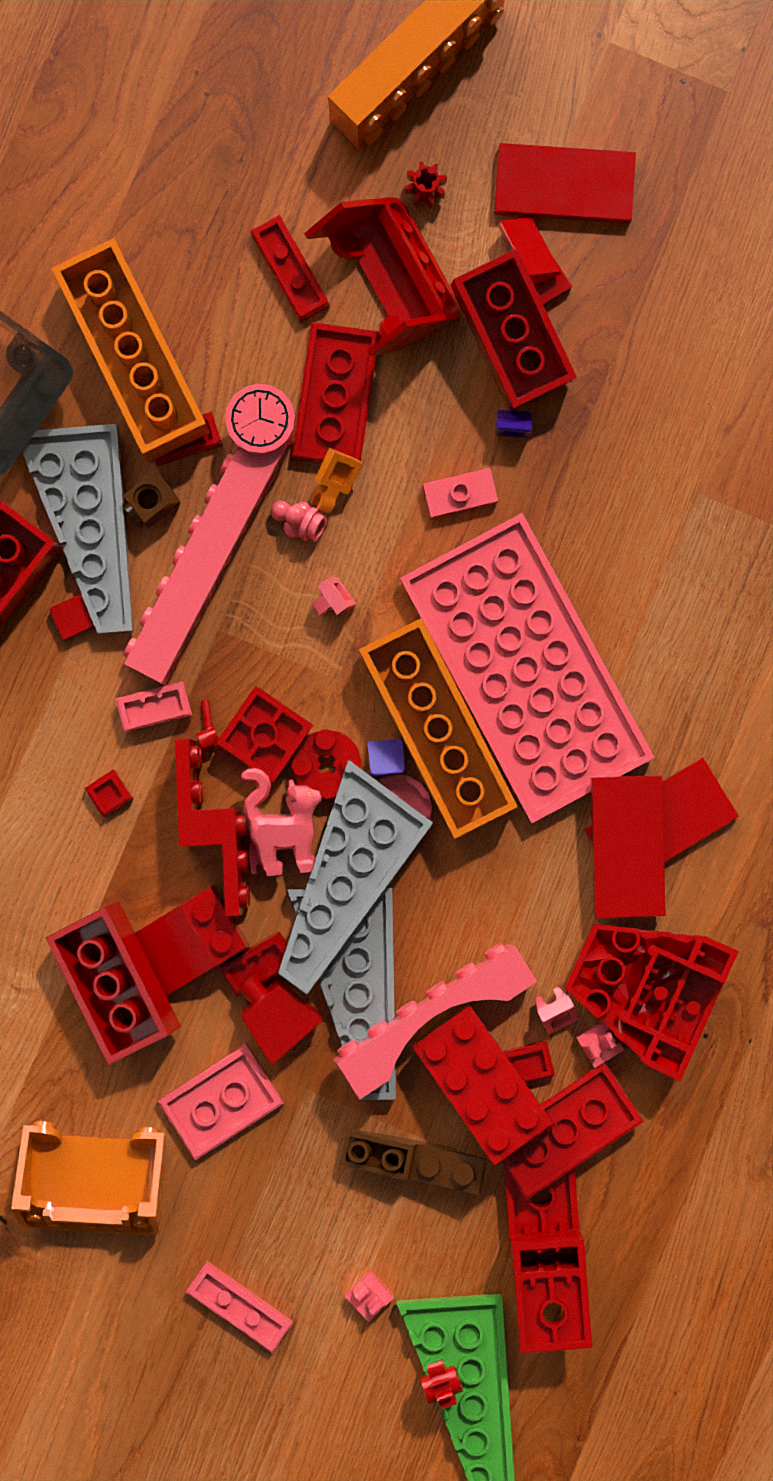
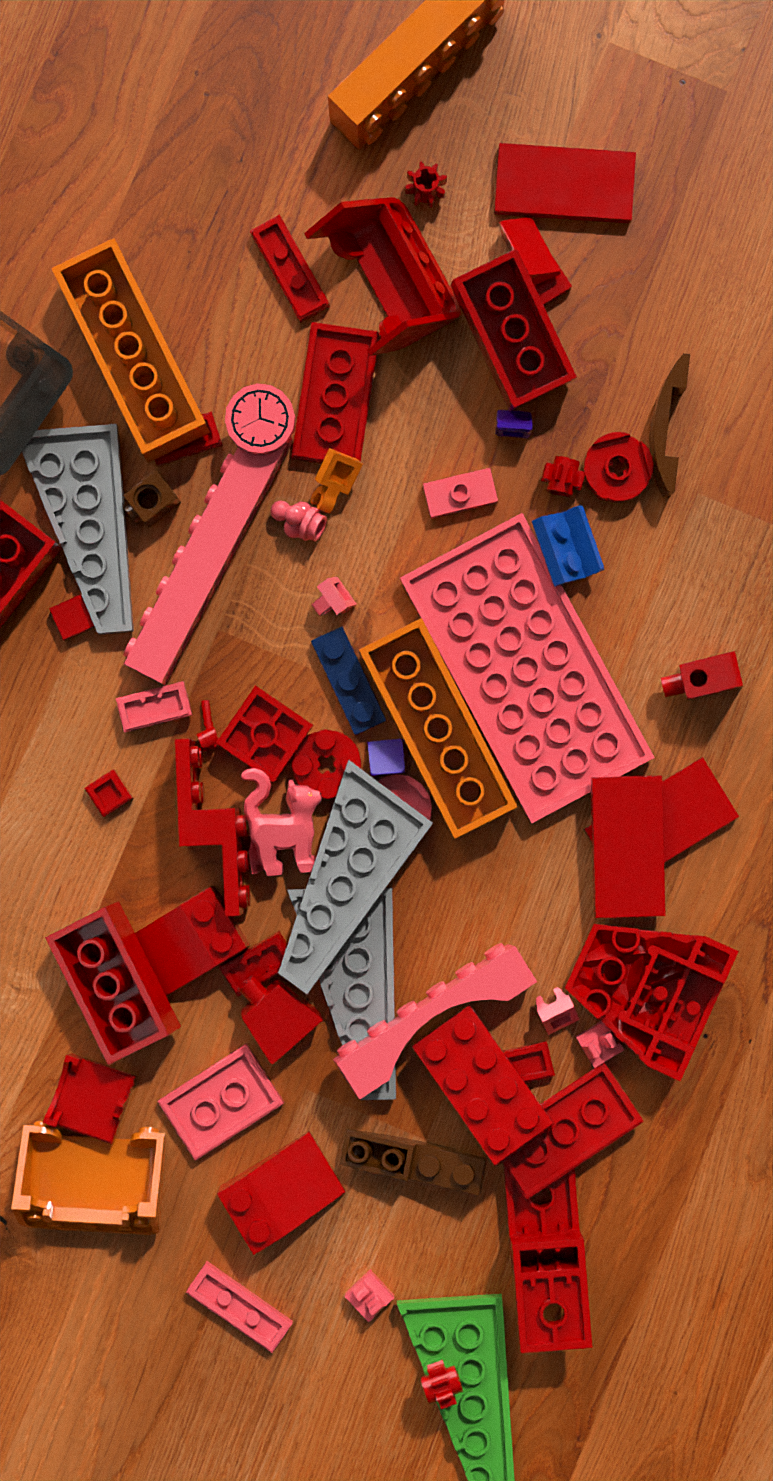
(90, 1098): none -> red piece
(280, 1192): none -> red slope
(348, 680): none -> dark blue plate
(563, 476): none -> red gear
(568, 546): none -> blue bracket
(627, 450): none -> red plate
(666, 466): none -> reddish brown slope
(721, 674): none -> red torso

